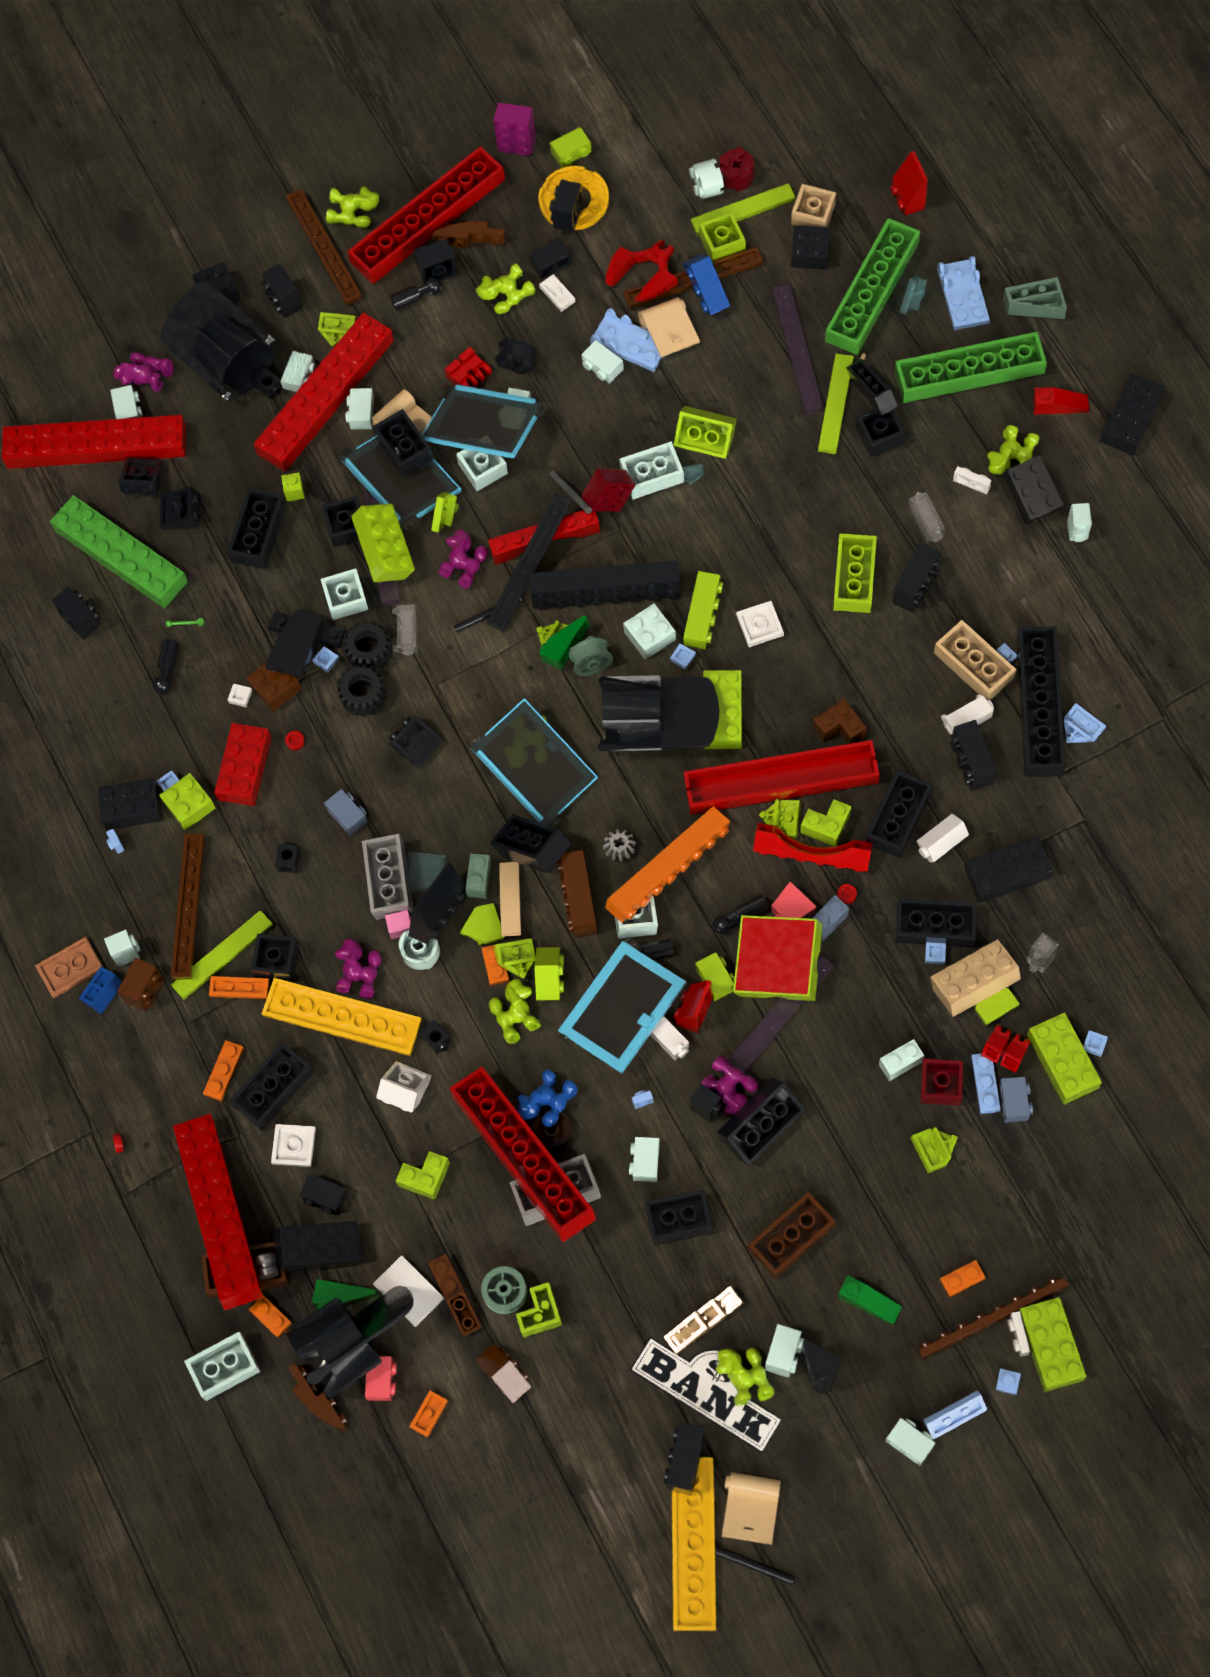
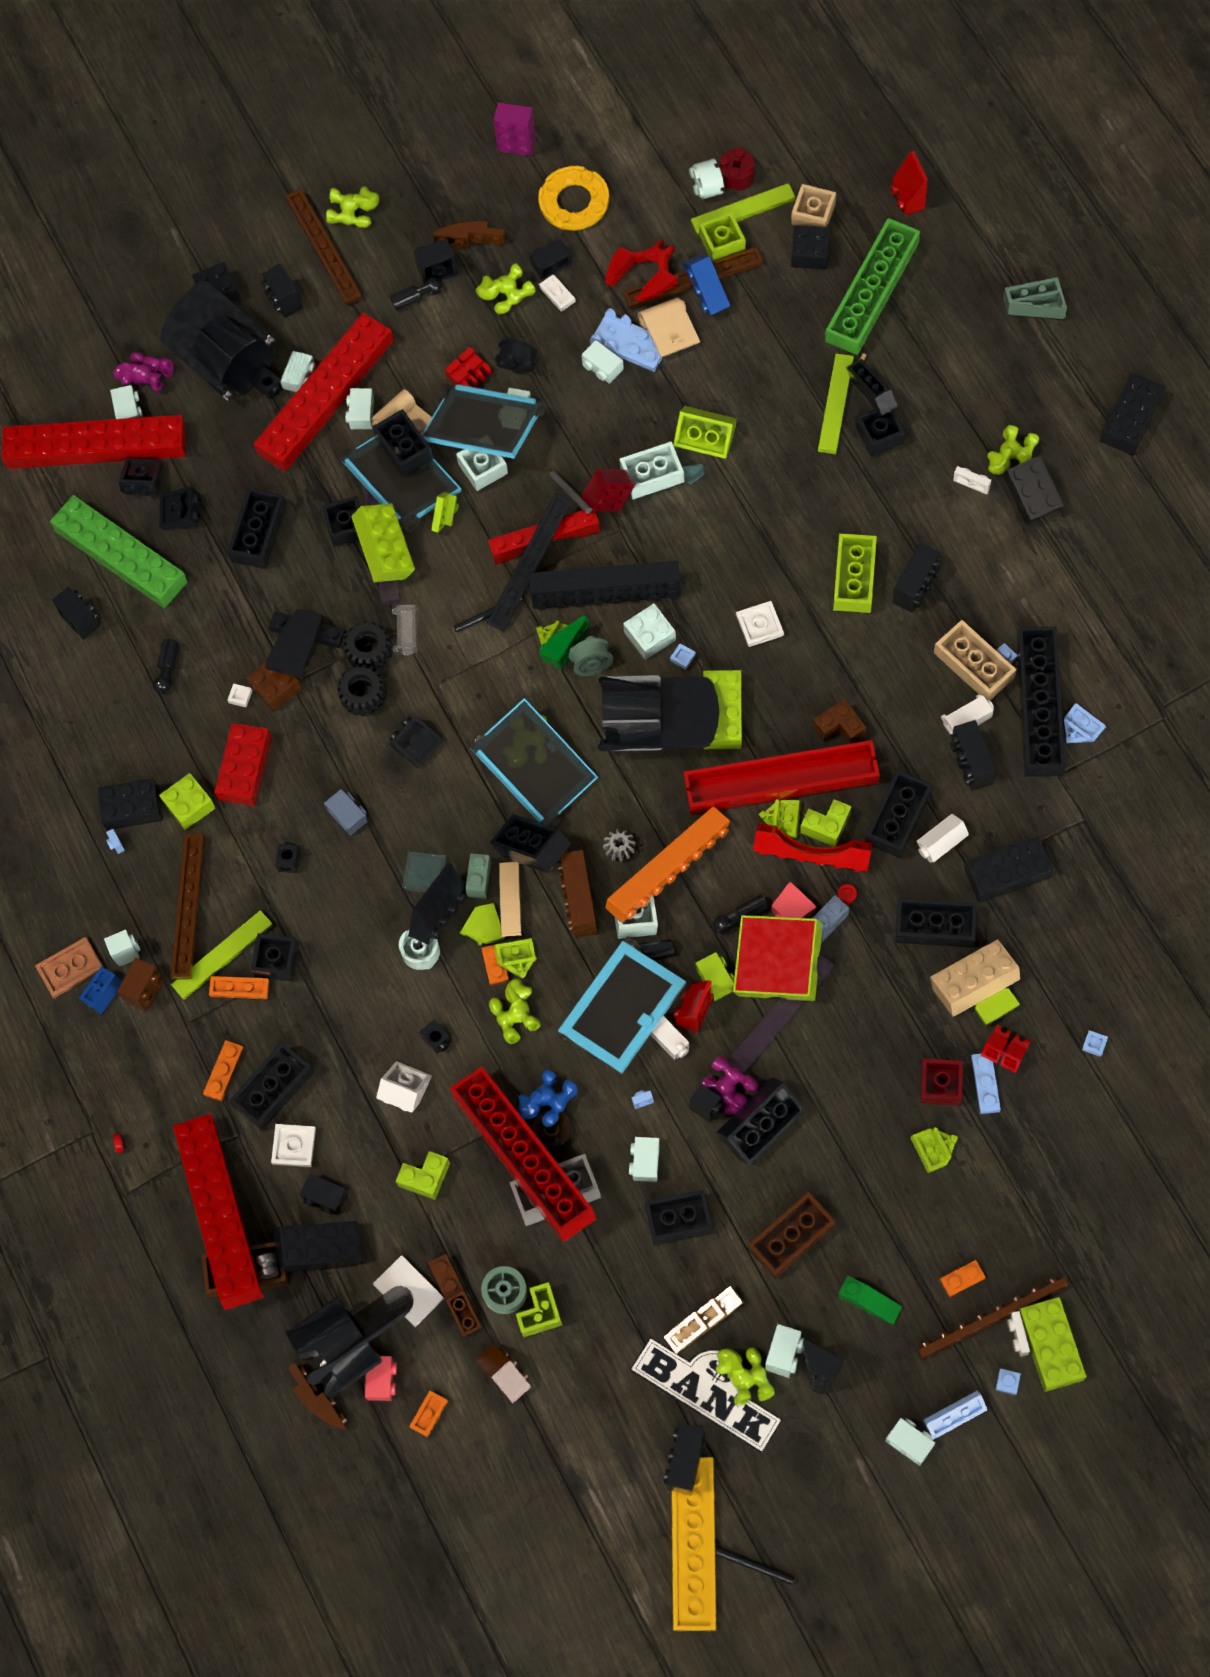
(167, 780): light blue plate -> none
(200, 622): bright green hinge -> none
(222, 1366): light aqua brick -> none
(270, 1316): orange plate -> none
(293, 487): lime brick -> none
(294, 740): red tile -> none
(325, 659): light blue plate -> none
(334, 326): lime slope -> none
(342, 1016): yellow plate -> none
(344, 594): light aqua brick -> none
(348, 1294): green slope -> none
(354, 971): magenta animal -> none
(387, 876): light grey brick -> none
(398, 923): bright pink brick -> none
(425, 214): red brick -> none
(458, 559): magenta animal -> none
(548, 969): lime brick -> none
(566, 205): black brick -> none
(570, 147): lime brick -> none
(702, 609): lime brick -> none
(751, 1505): tan door -> none
(797, 349): clear purple plate -> none
(901, 1060): light aqua brick -> none
(914, 294): clear light blue slope -> none
(926, 517): clear brick -> none
(935, 953): light blue plate -> none
(963, 293): light blue hinge -> none
(970, 367): bright green brick -> none
(1015, 1099): sand blue brick -> none
(1042, 953): clear brick -> none
(1059, 401): red slope -> none
(1064, 1058): lime brick -> none
(1079, 522): light aqua brick -> none

